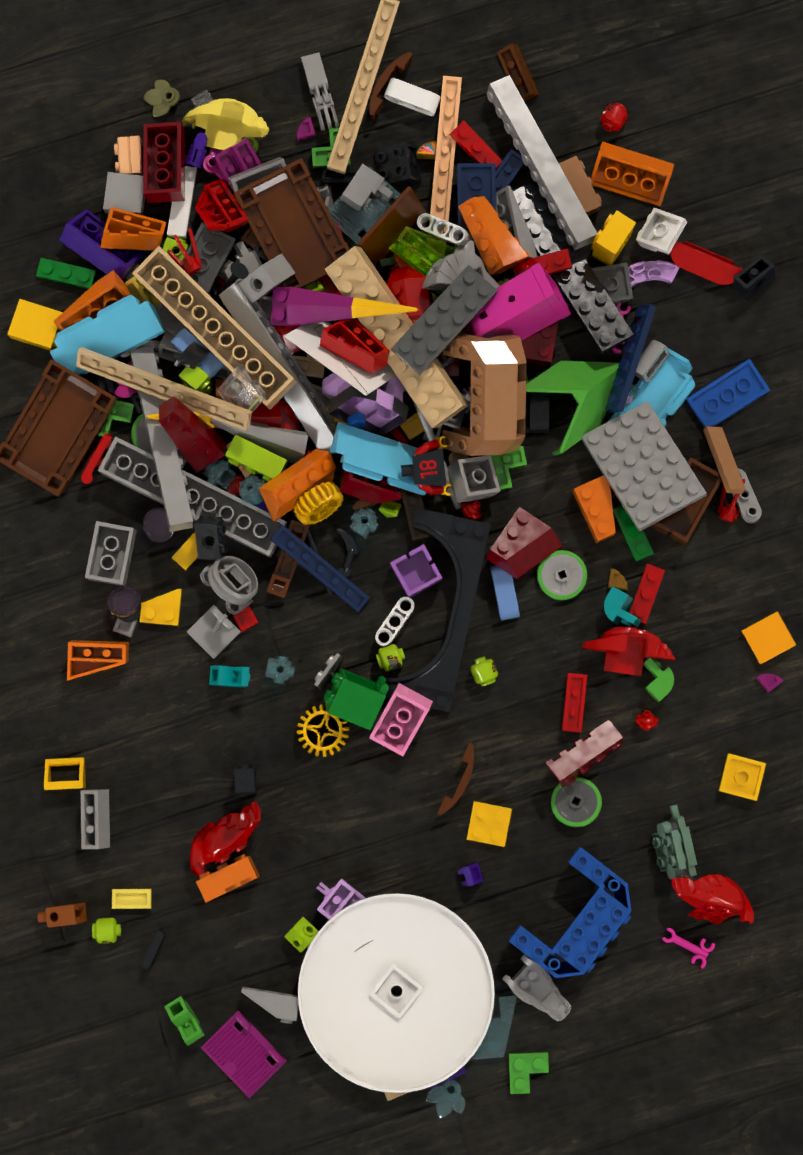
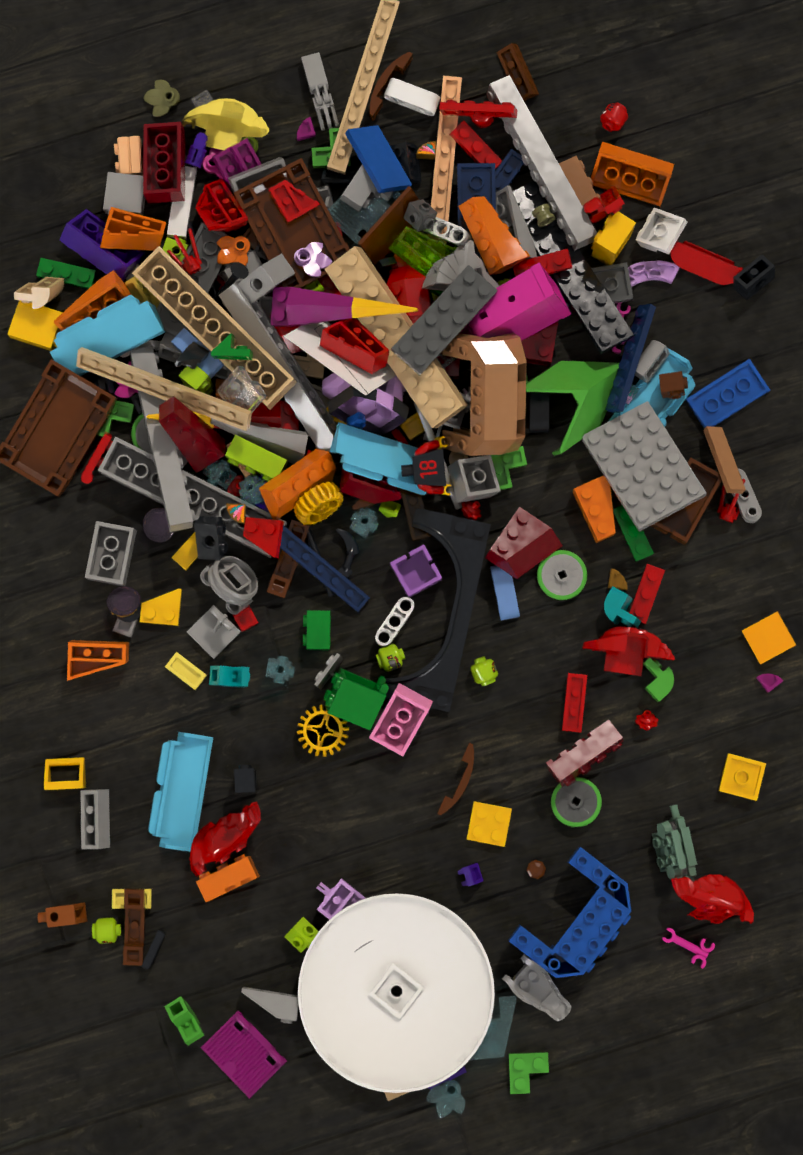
(40, 292): none -> tan brick
(134, 926): none -> reddish brown slope
(180, 799): none -> medium azure slope
(185, 671): none -> light yellow tile
(226, 350): none -> green slope
(230, 252): none -> orange plate
(237, 512): none -> tile
(264, 534): none -> red wing
(291, 201): none -> red wing
(315, 259): none -> lavender plate
(318, 630): none -> green brick
(378, 159): none -> blue tile
(420, 215): none -> dark grey brick
(480, 113): none -> red plate
(536, 869): none -> reddish brown tile
(543, 215): none -> olive wheel
(609, 202): none -> red plate
(673, 385): none -> reddish brown brick

